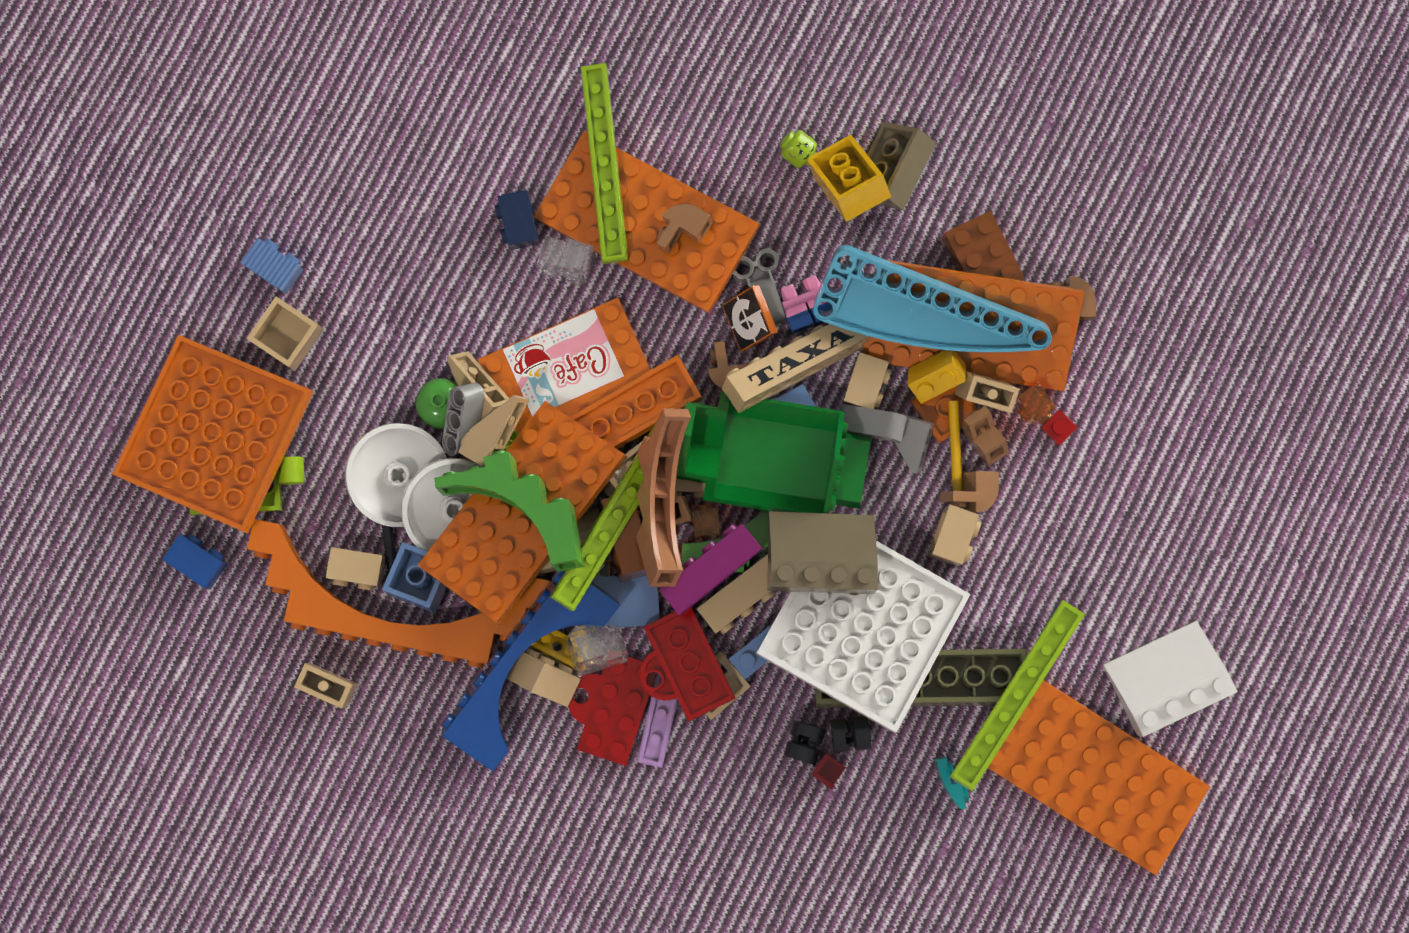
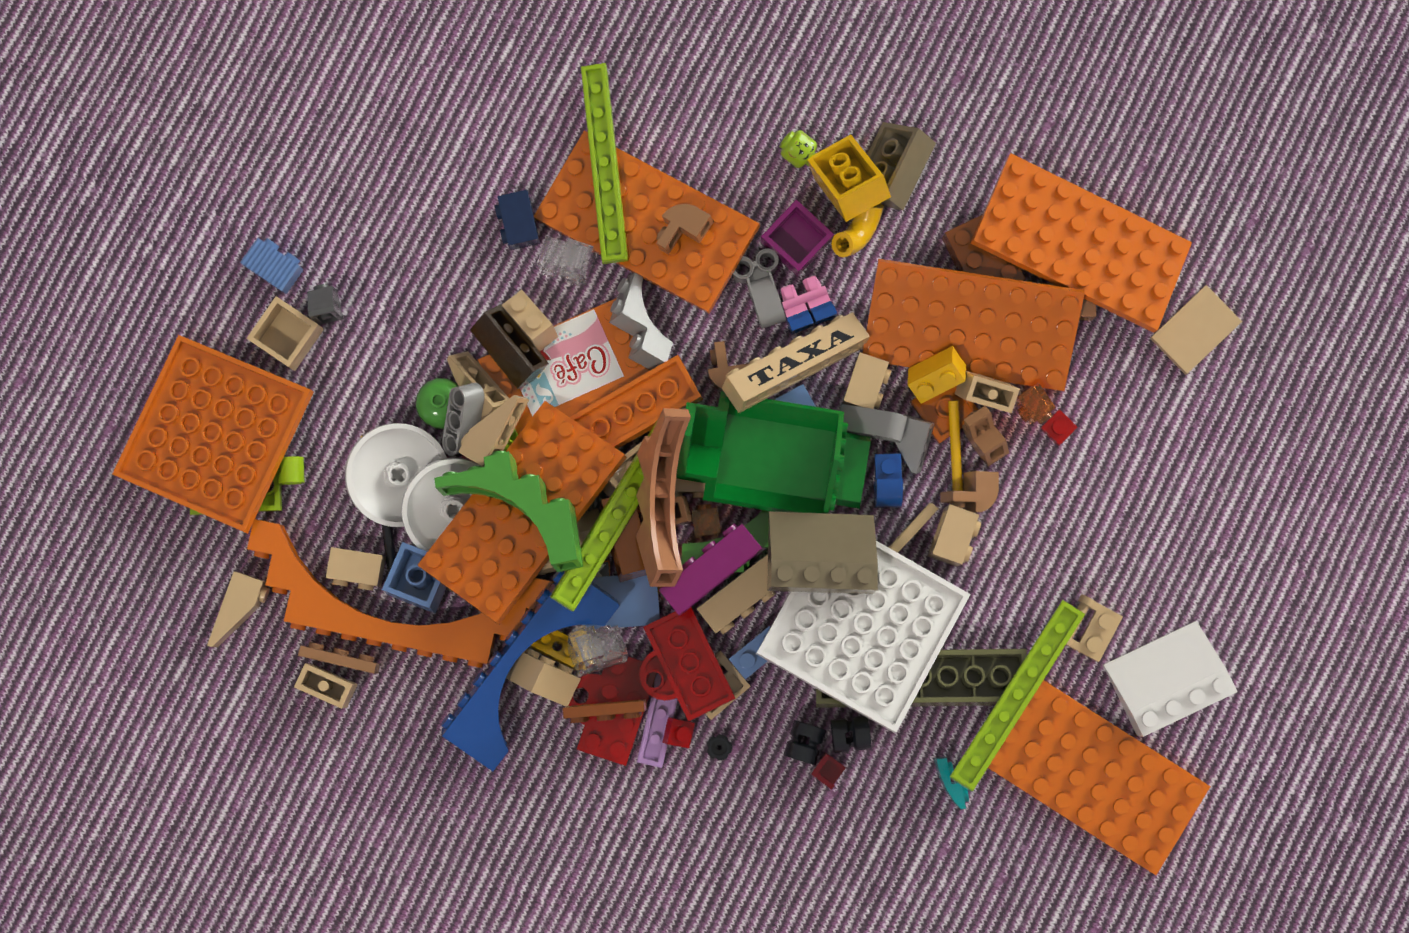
(195, 561): blue brick -> none
(240, 602): none -> tan slope
(324, 304): none -> dark grey slope
(339, 657): none -> medium nougat plate
(509, 346): none -> dark brown brick
(530, 320): none -> tan brick
(605, 711): none -> dark orange plate
(648, 344): none -> light grey arch
(678, 732): none -> red plate
(712, 749): none -> black plate
(749, 318): tile -> none
(797, 237): none -> magenta piece
(858, 233): none -> yellow cylinder
(888, 481): none -> blue brick
(899, 315): medium azure beam -> none
(913, 527): none -> tan tile
(1081, 242): none -> orange plate
(1098, 631): none -> tan plate
(1196, 329): none -> tan tile

